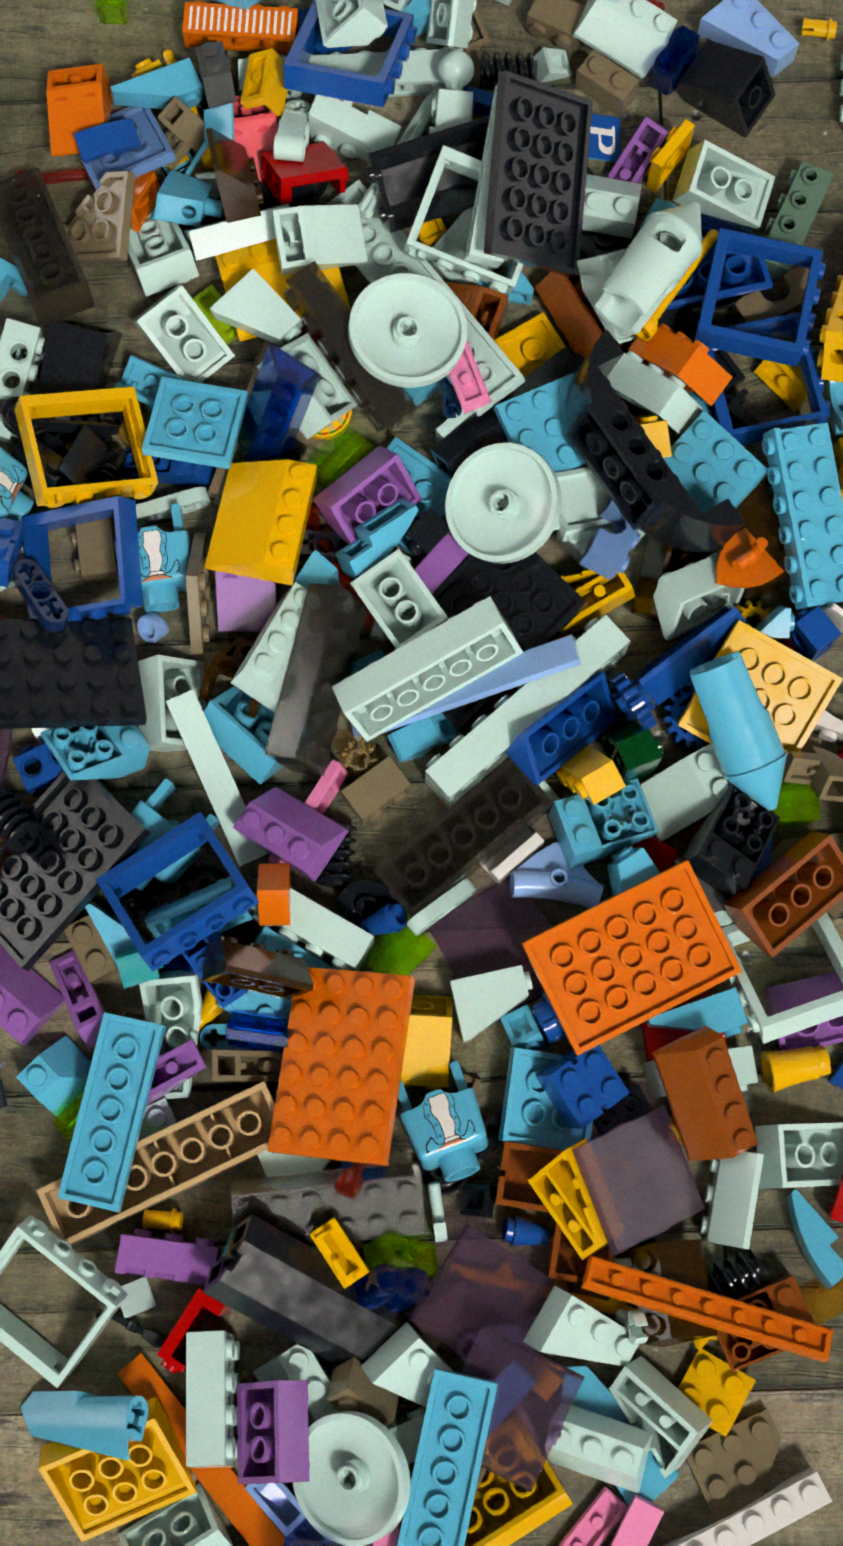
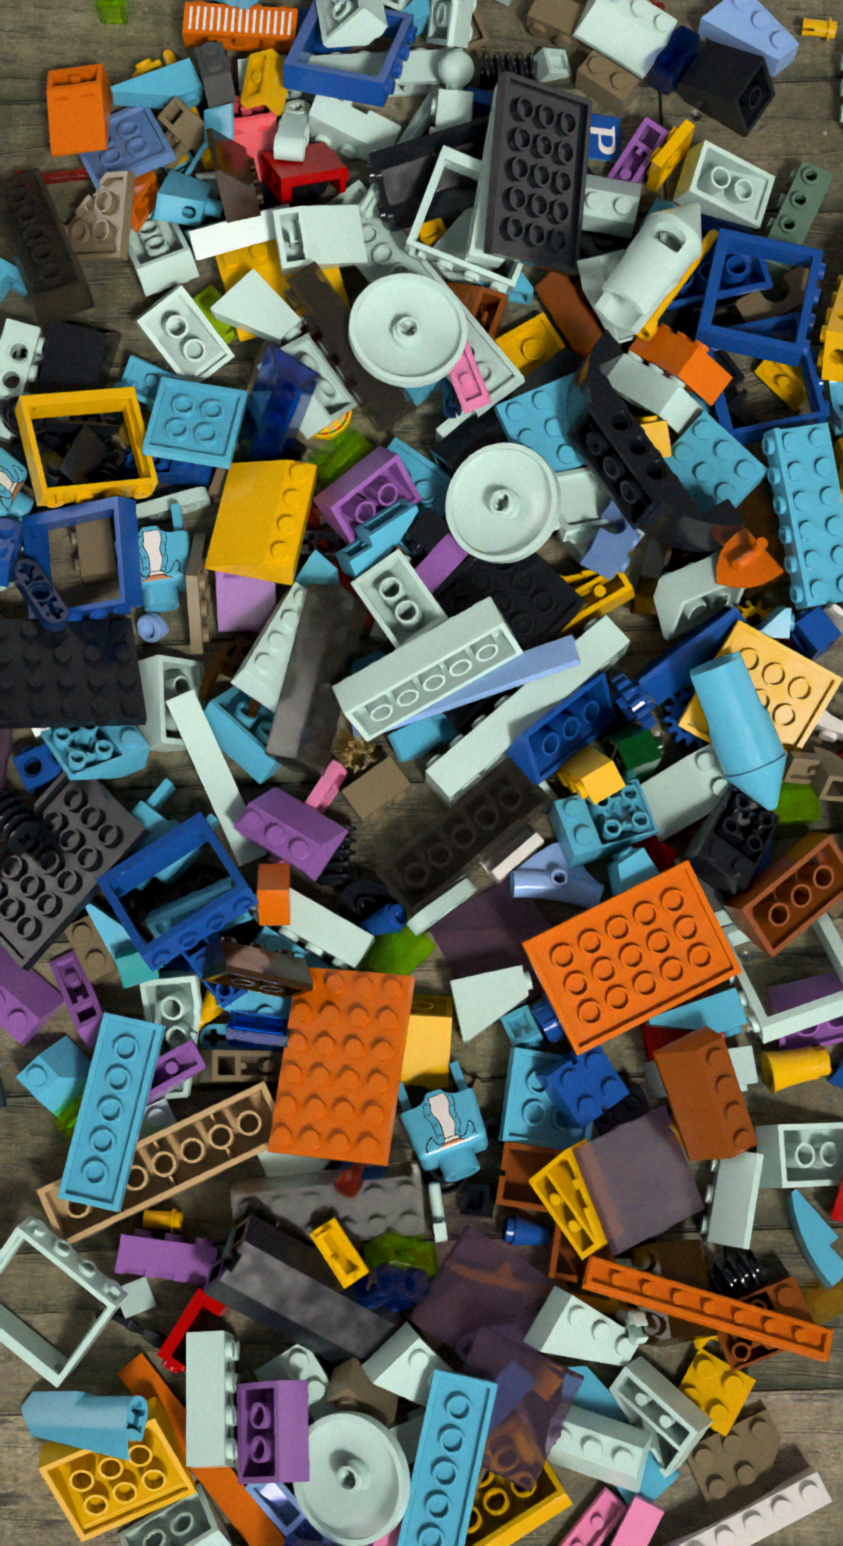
(107, 139): blue slope -> none

